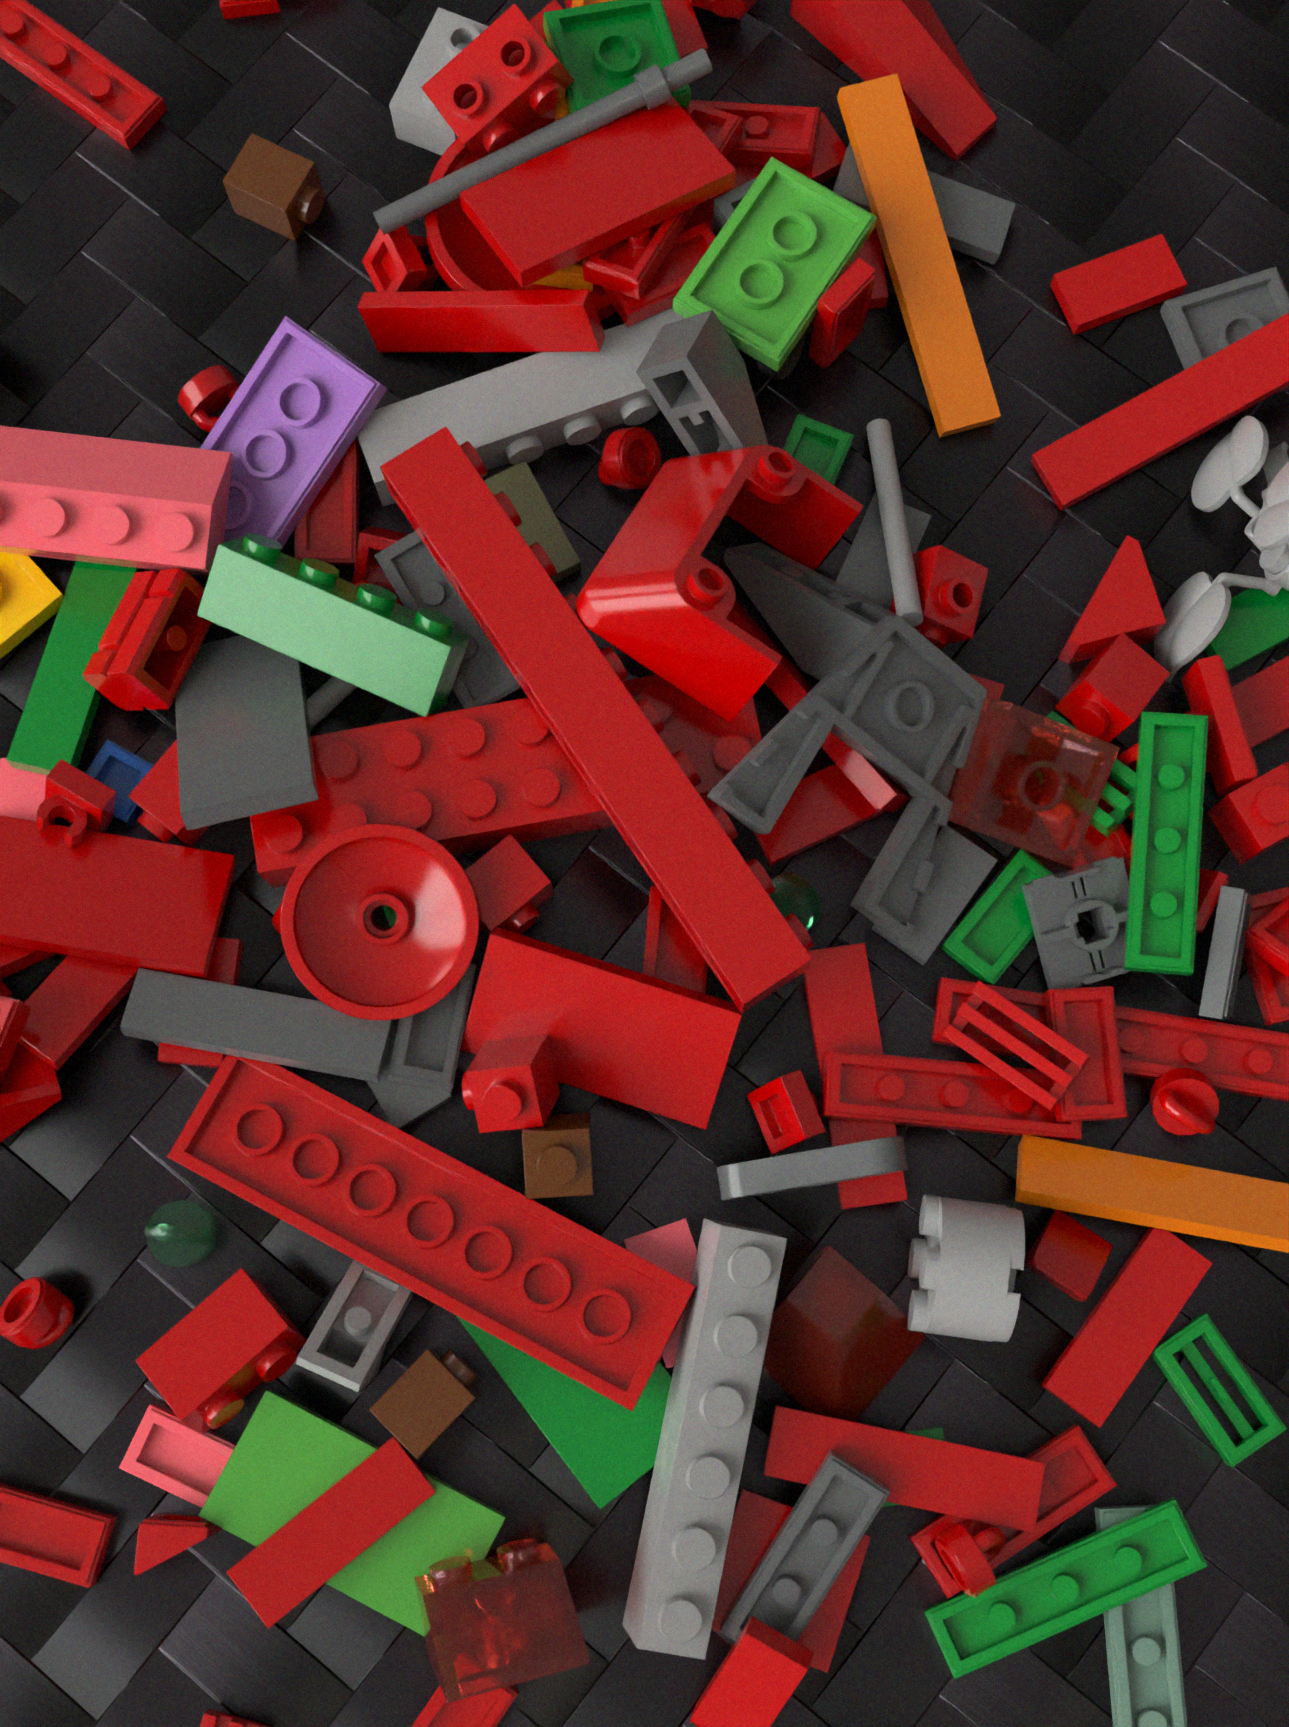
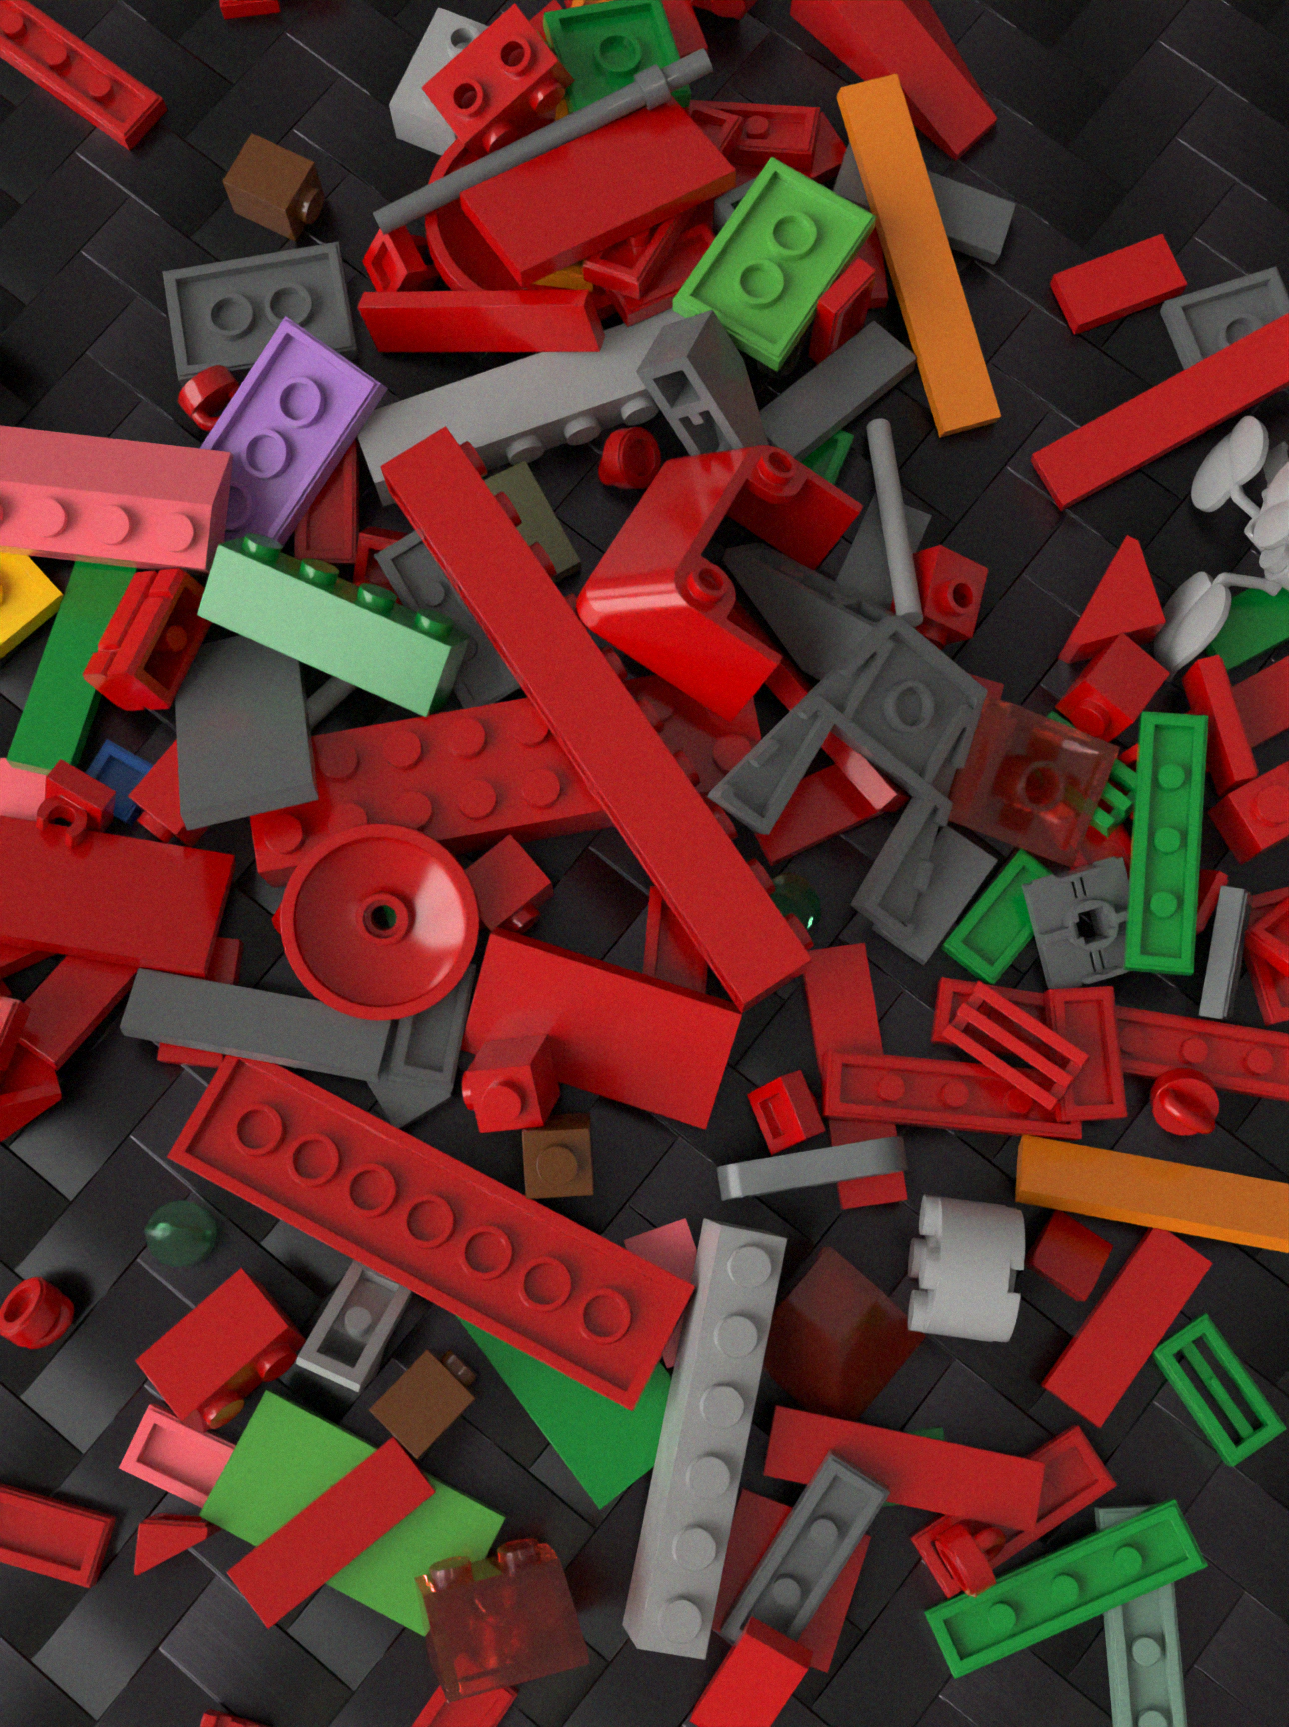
(234, 306): none -> dark grey tile
(836, 391): none -> dark grey tile

